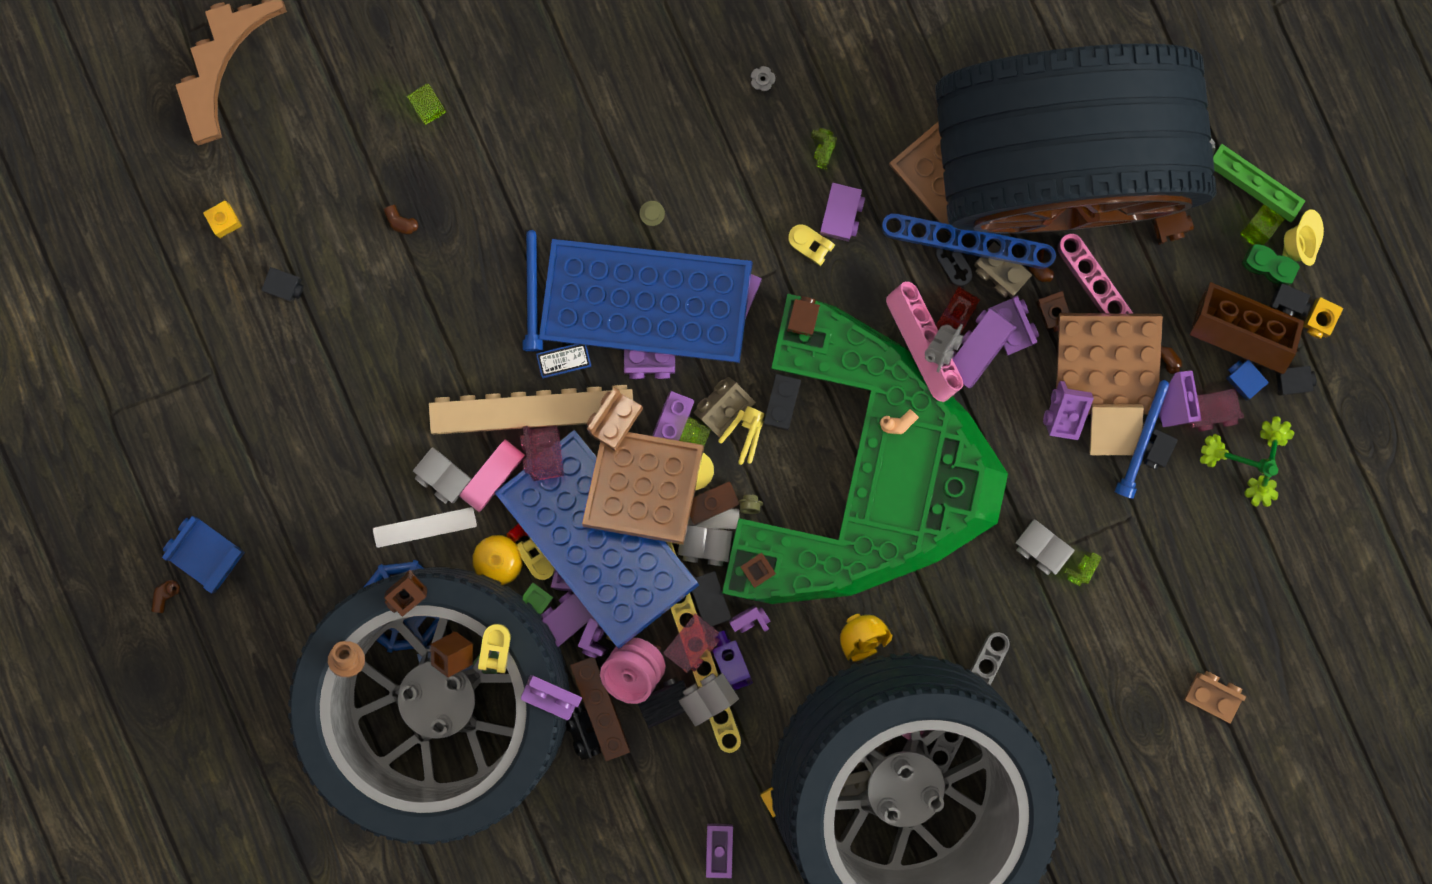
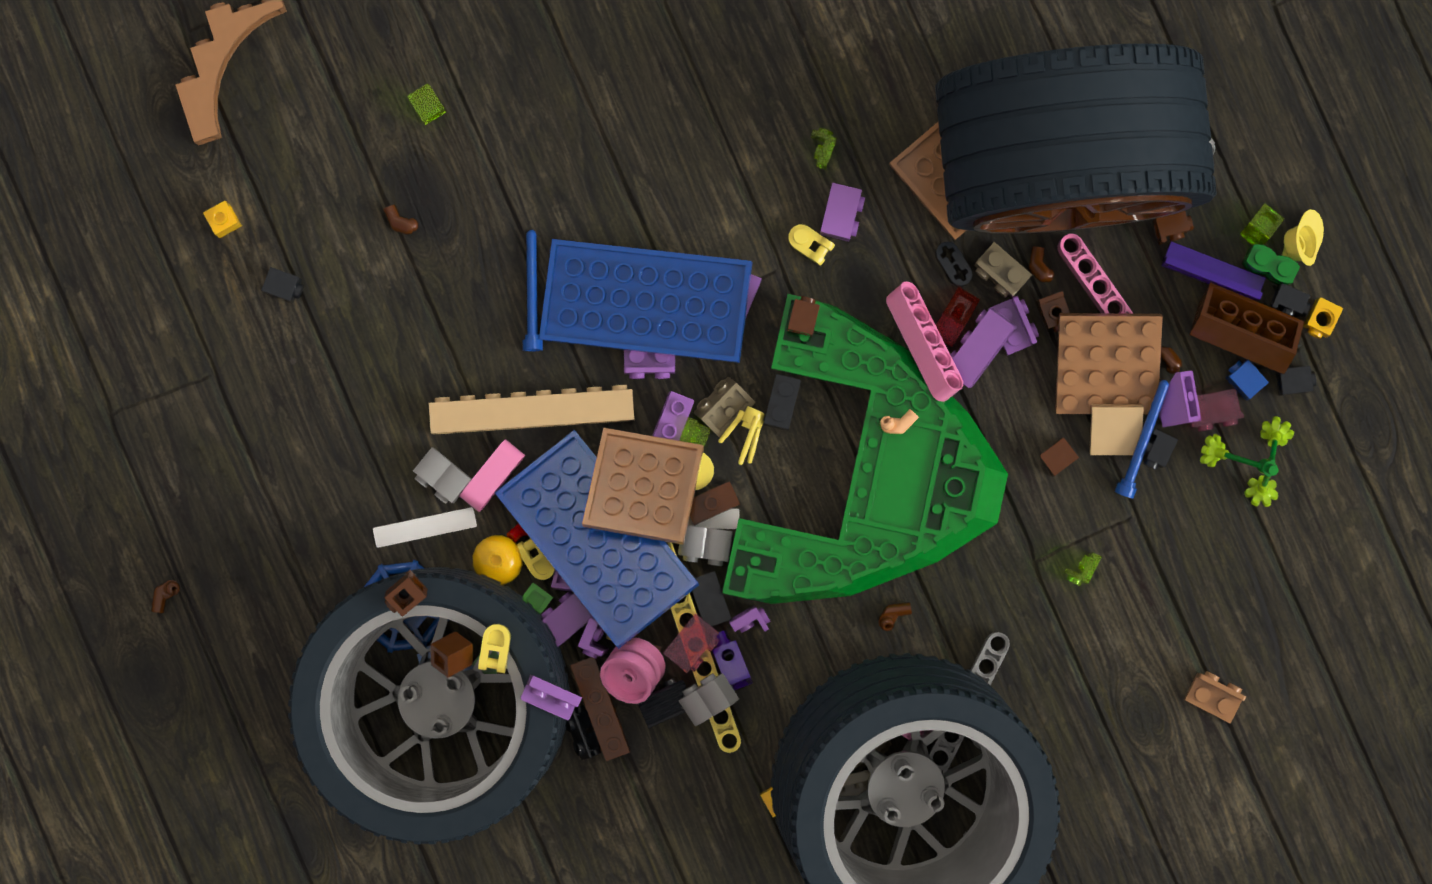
(202, 553): blue panel -> none
(346, 659): medium nougat piece -> none
(542, 452): clear pink bracket -> none
(563, 360): tile -> none
(613, 418): bracket -> none
(652, 213): olive plate -> none
(719, 851): medium lavender brick -> none
(750, 504): olive plate -> none
(758, 570): reddish brown brick -> none
(769, 78): light grey plate -> none
(862, 636): yellow cylinder -> none
(891, 613): none -> reddish brown arm
(941, 348): light grey hinge -> none
(981, 239): blue beam -> none
(1043, 547): light grey brick -> none
(1058, 456): none -> reddish brown panel
(1067, 412): medium lavender bracket -> none
(1212, 270): none -> dark purple fence
(1257, 183): bright green plate -> none

